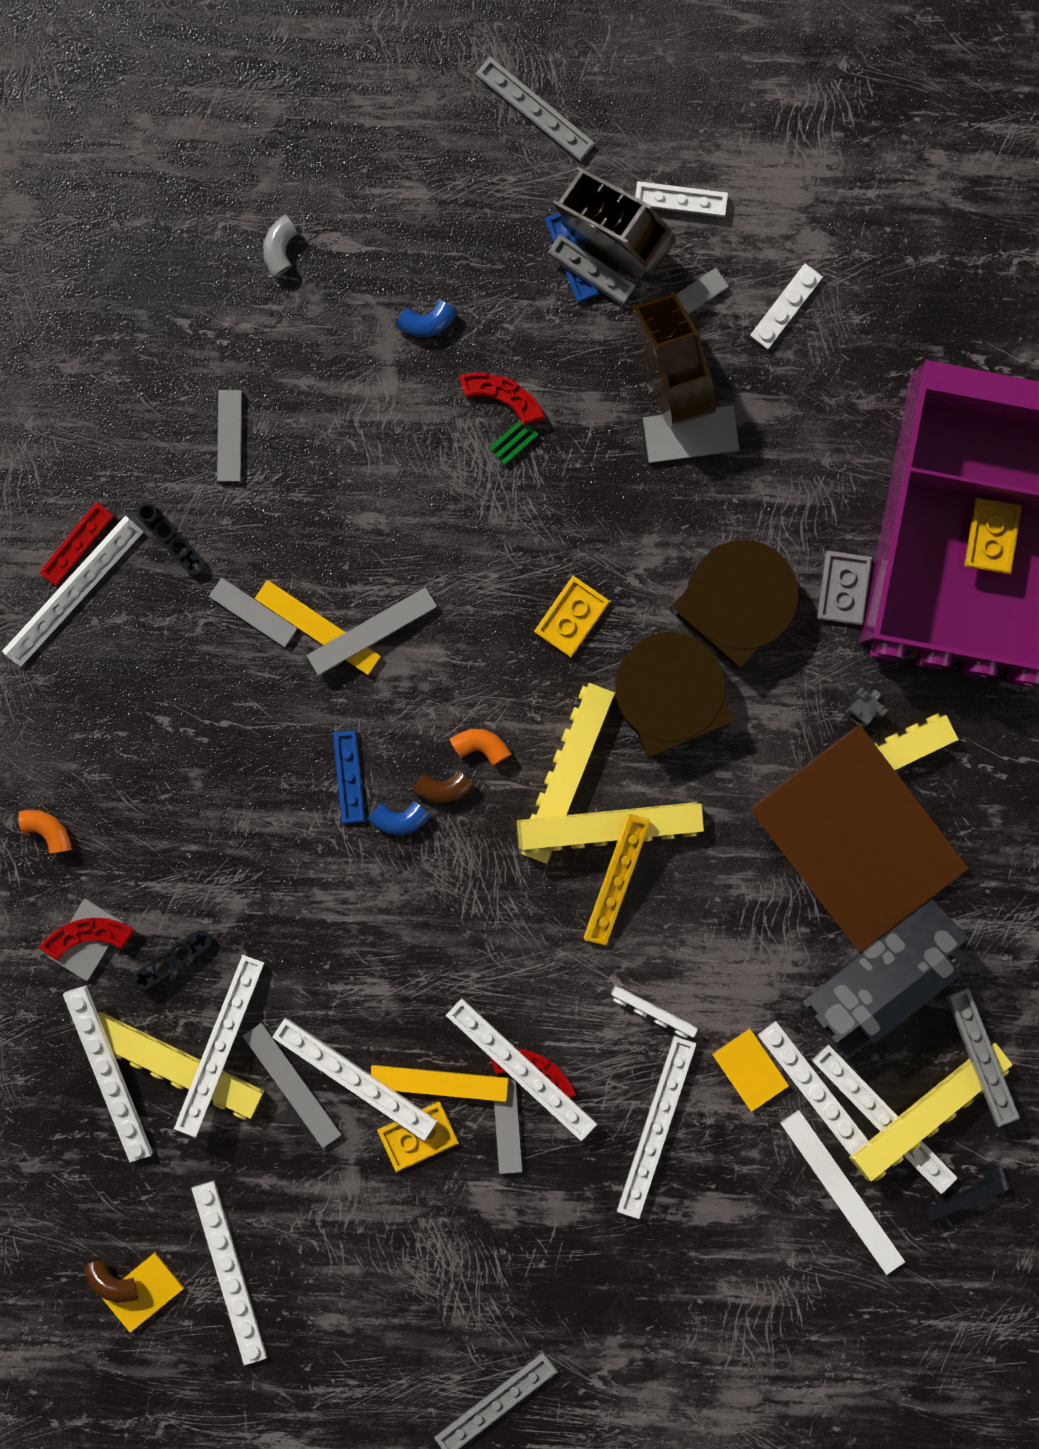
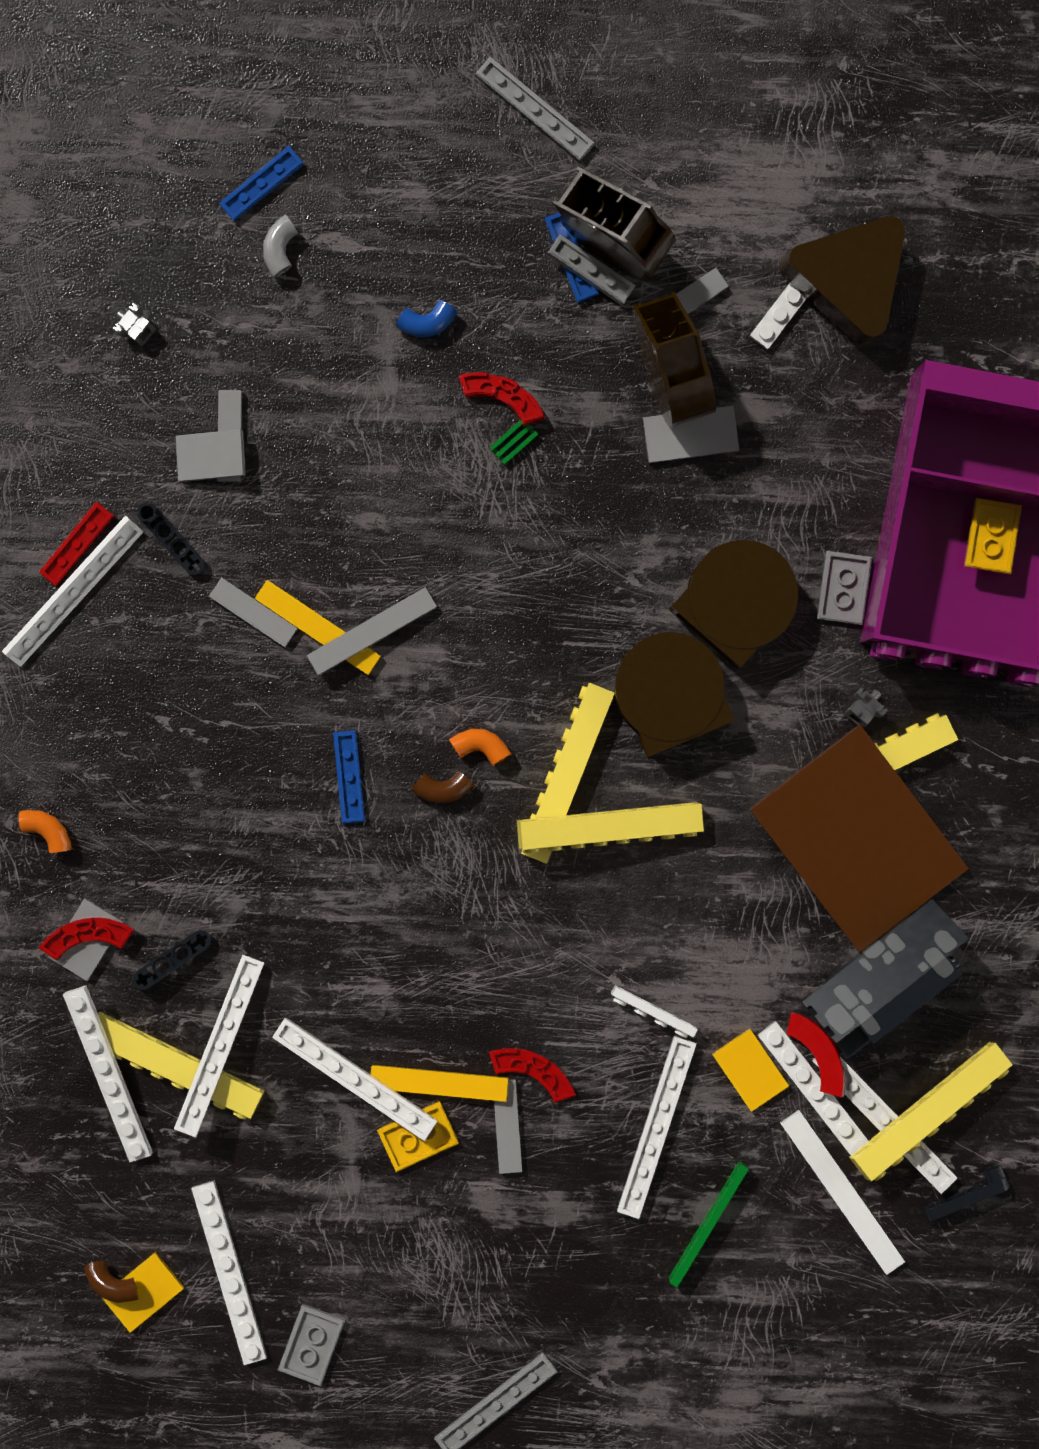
(134, 325): none -> piece
(210, 455): none -> light grey tile
(261, 183): none -> blue tile
(292, 1085): light grey tile -> none
(311, 1344): none -> light grey tile
(399, 823): blue cylinder -> none
(521, 1069): white plate -> none
(572, 616): yellow tile -> none
(617, 879): yellow tile -> none
(682, 199): white plate -> none
(708, 1223): none -> green tile
(824, 1051): none -> red tile
(850, 275): none -> dark brown brick
(982, 1057): light grey tile -> none

